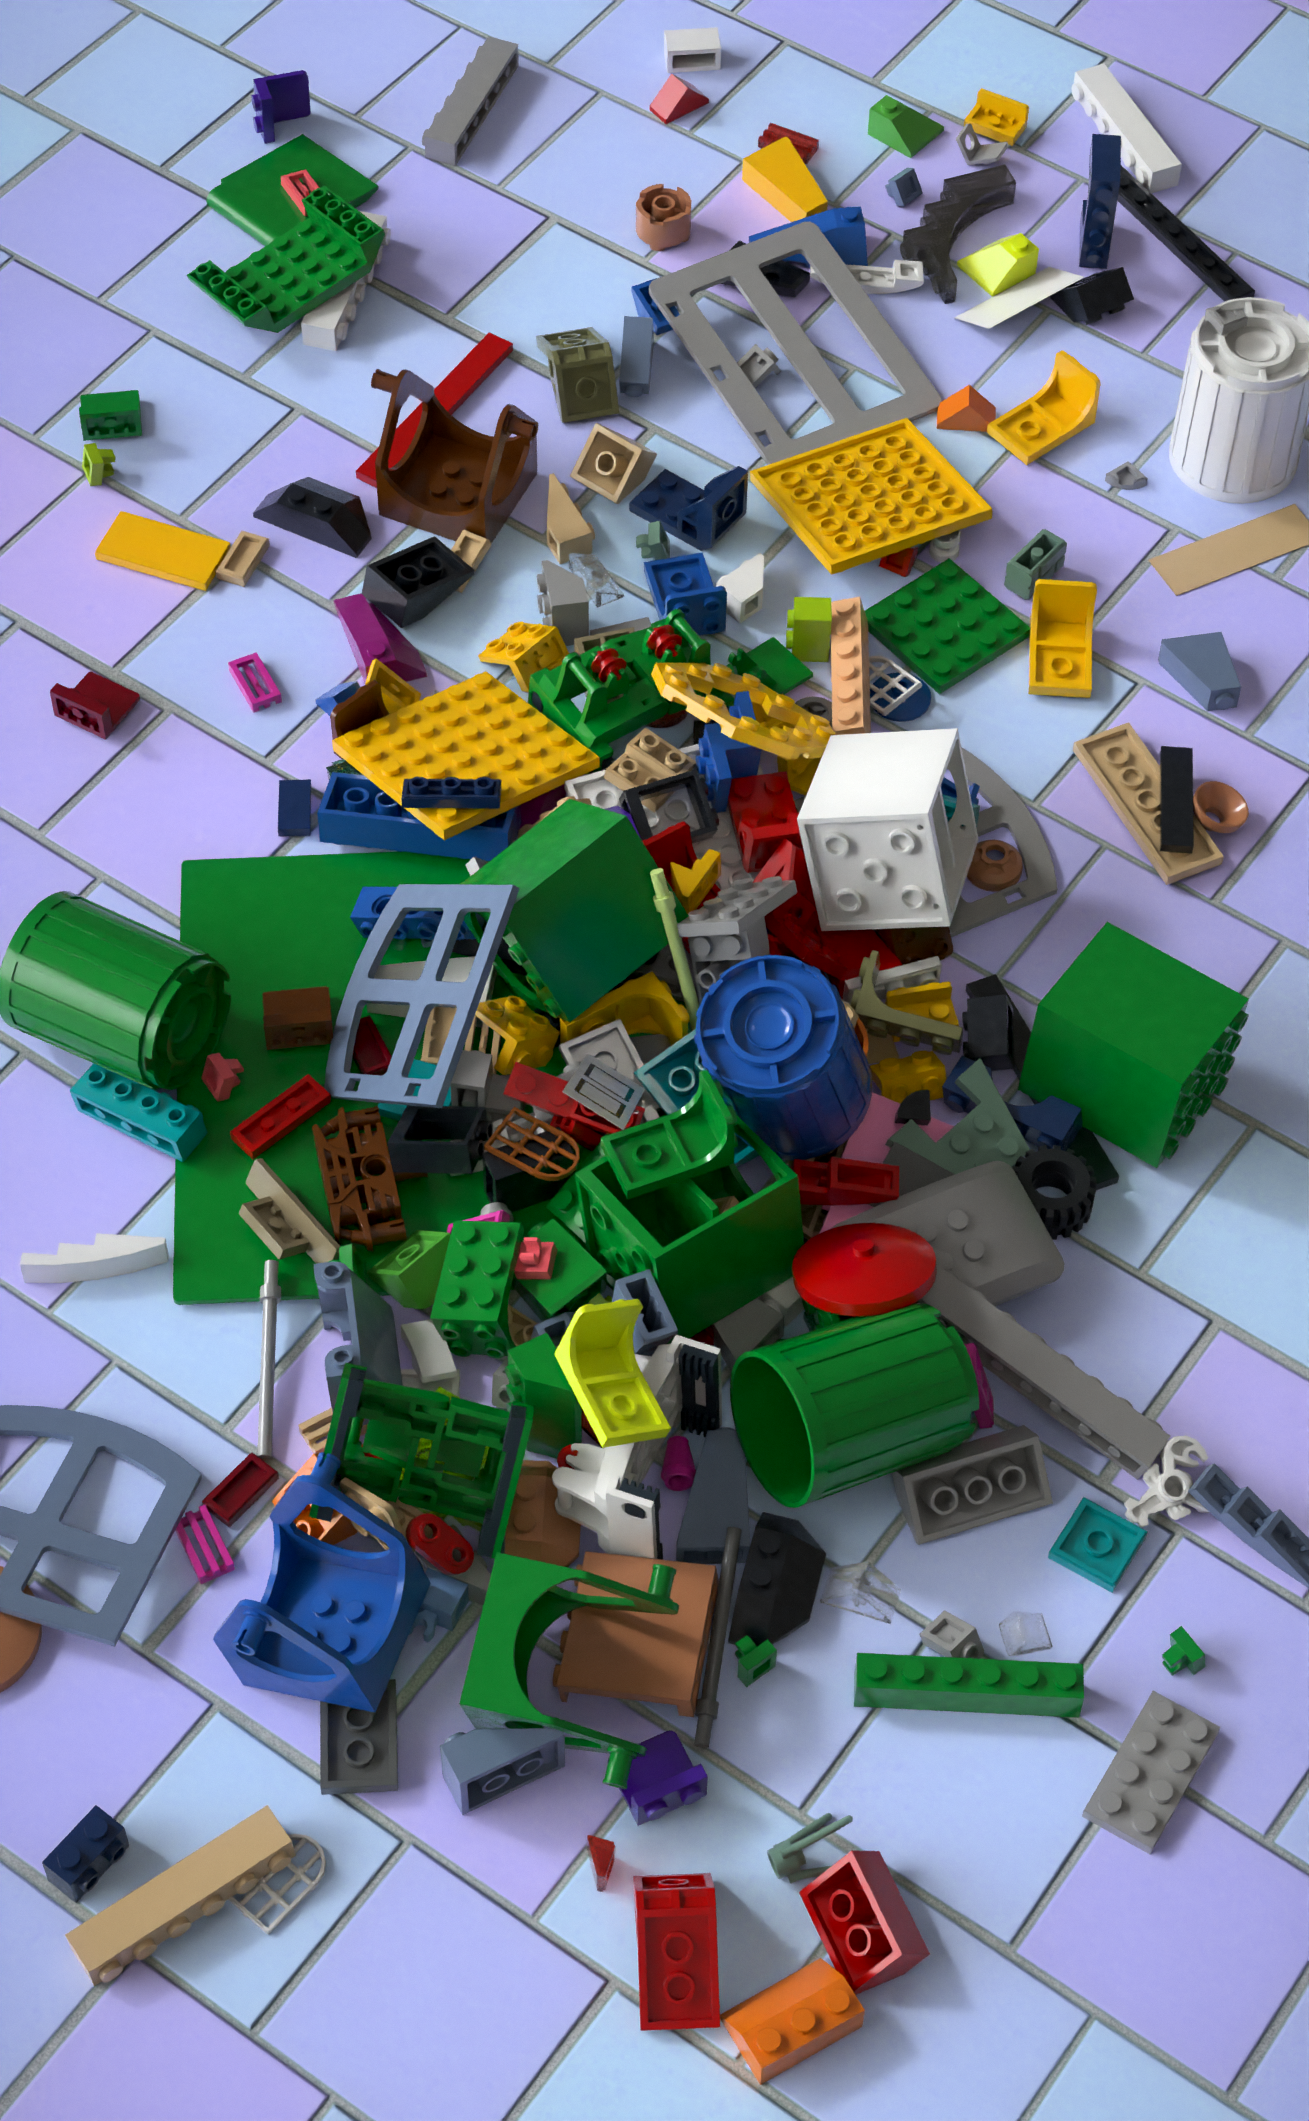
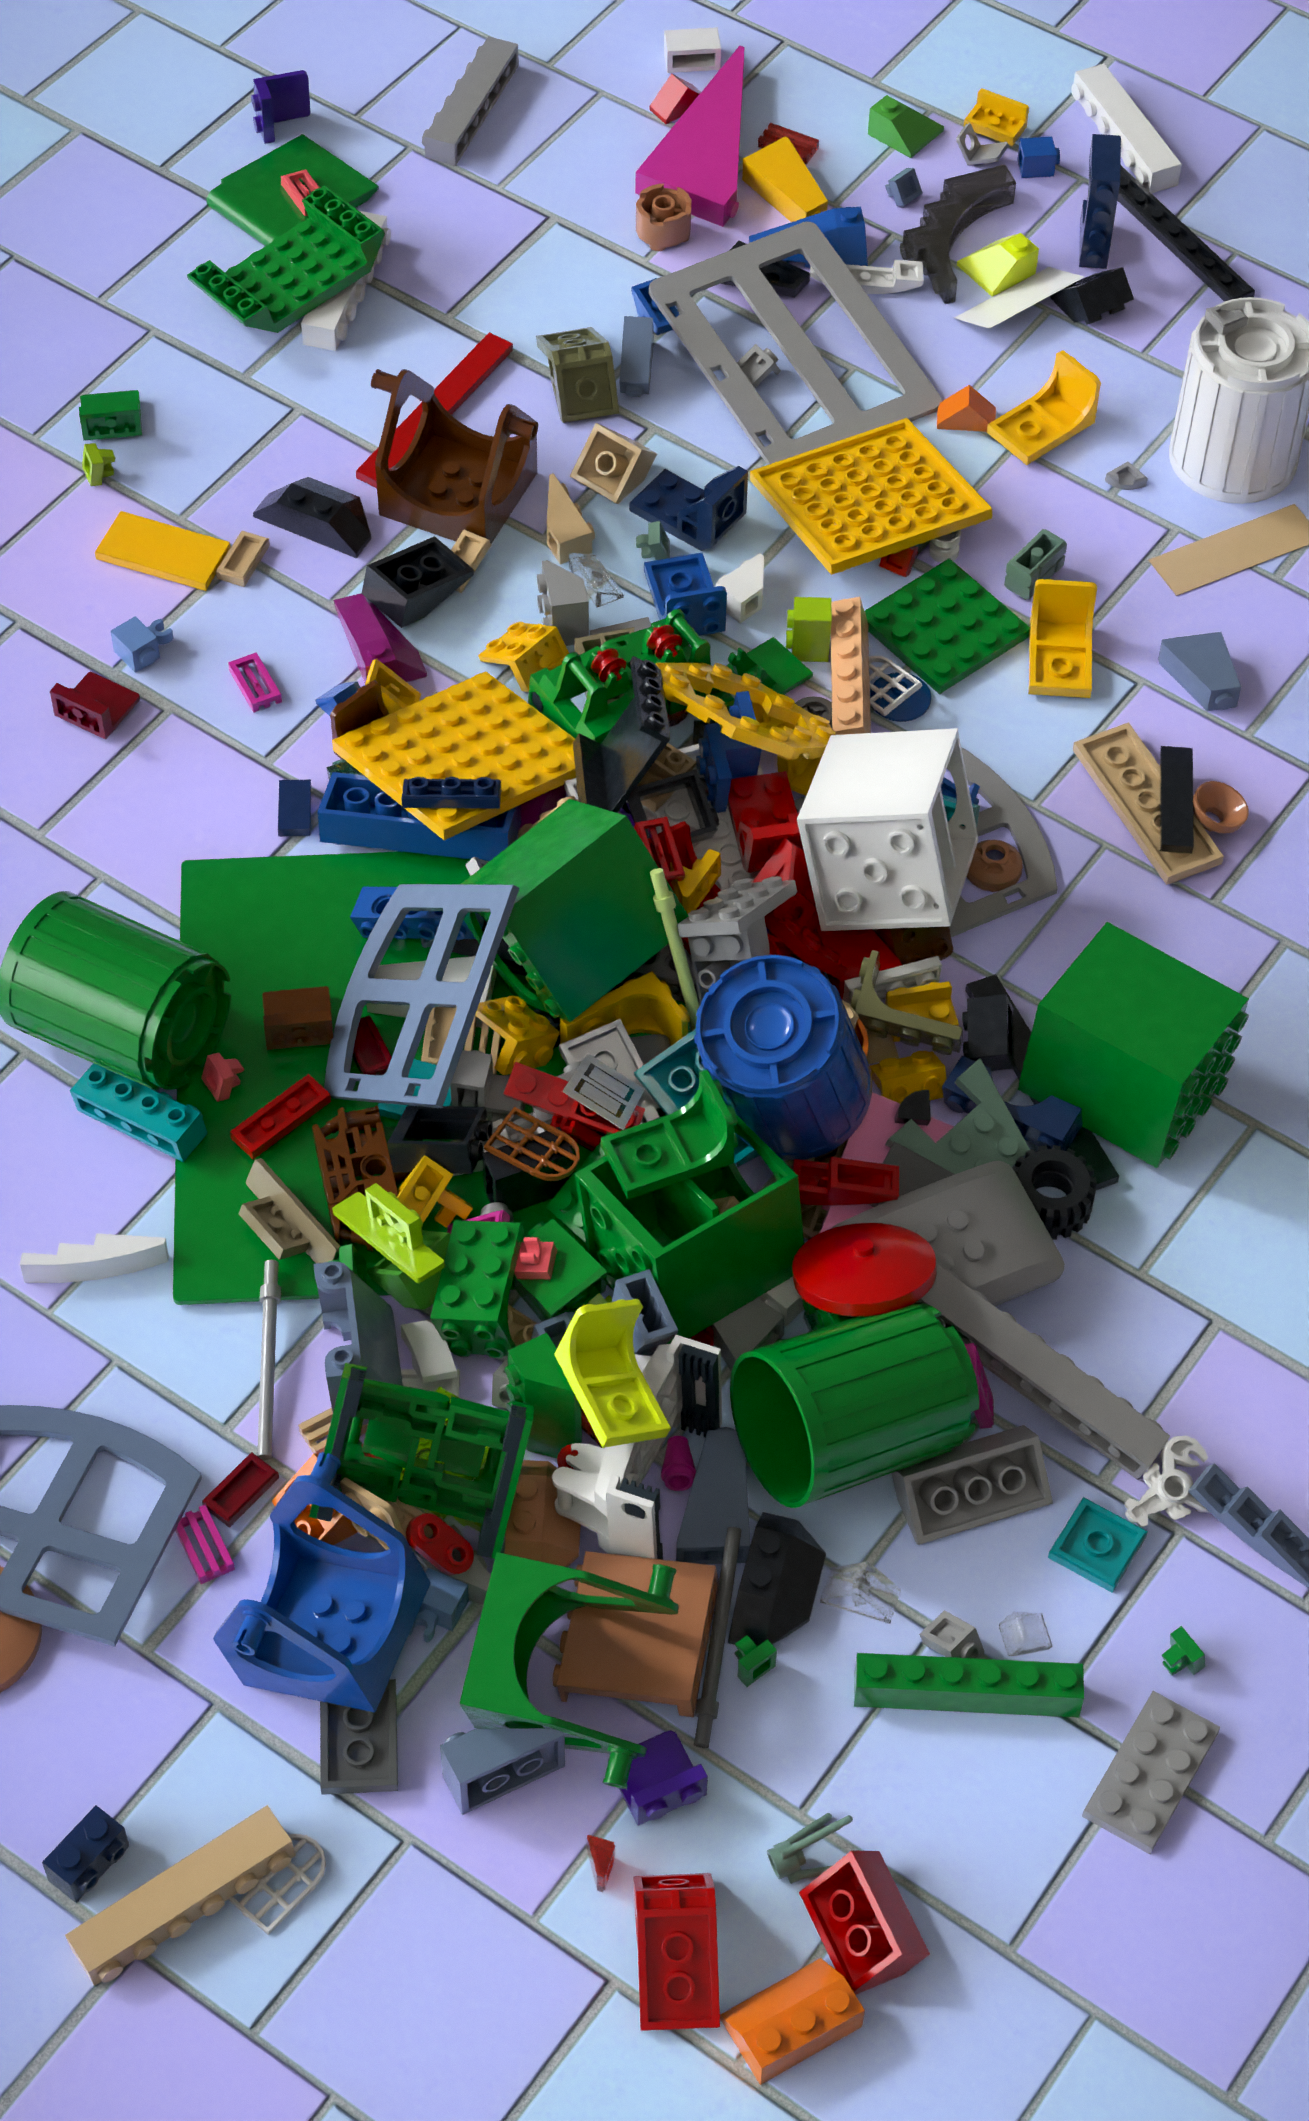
(139, 644): none -> medium blue brick
(390, 1230): none -> lime bracket
(424, 1187): none -> yellow slope
(451, 1206): none -> light orange tile
(614, 768): none -> black panel
(651, 825): none -> red tile
(704, 148): none -> dark pink slope
(1037, 157): none -> blue brick

